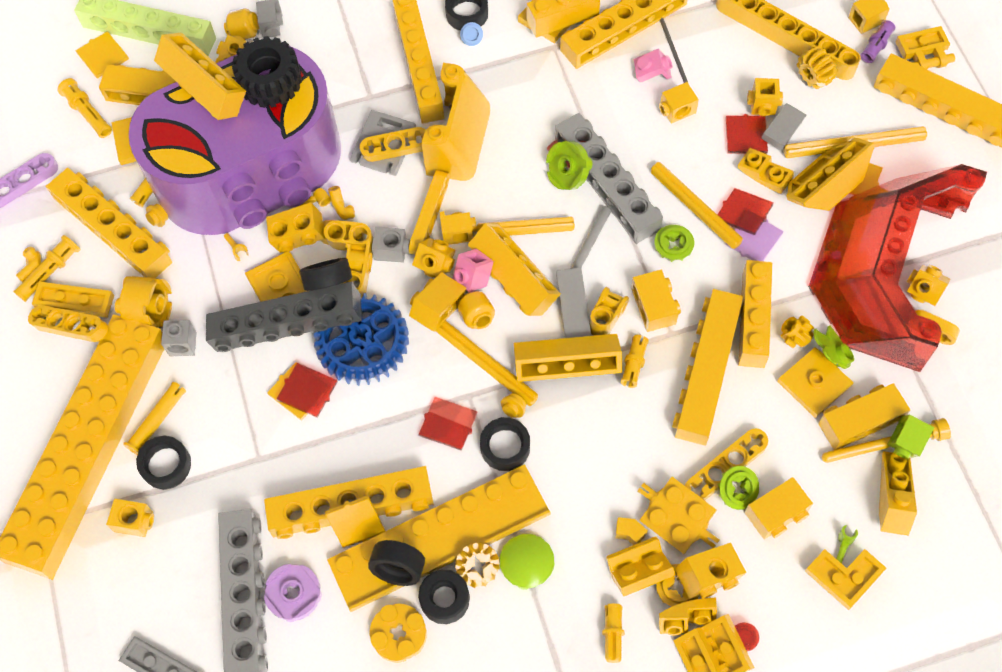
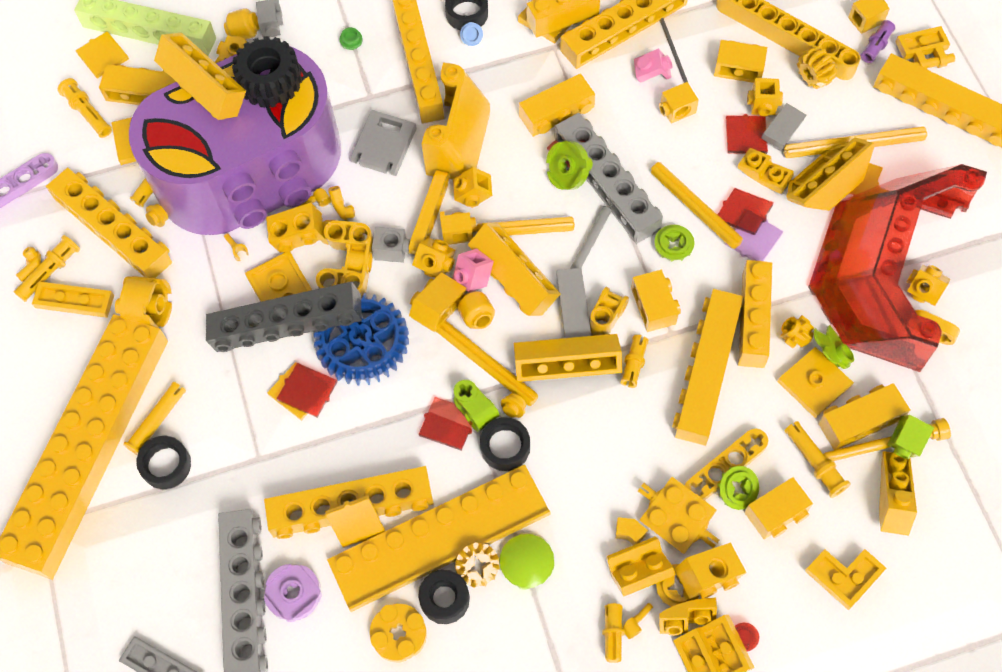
(66, 325): yellow beam -> none
(120, 513): yellow brick -> none
(179, 338): light grey brick -> none
(325, 274): black tyre -> none
(351, 38): none -> bright green plate
(386, 138): yellow beam -> none
(396, 563): black tyre -> none
(472, 187): none -> yellow brick
(476, 407): none -> lime piece
(556, 105): none -> yellow brick
(631, 626): none -> yellow hand
(740, 61): none -> yellow brick
(824, 469): none -> yellow pin
(845, 541): lime hand -> none

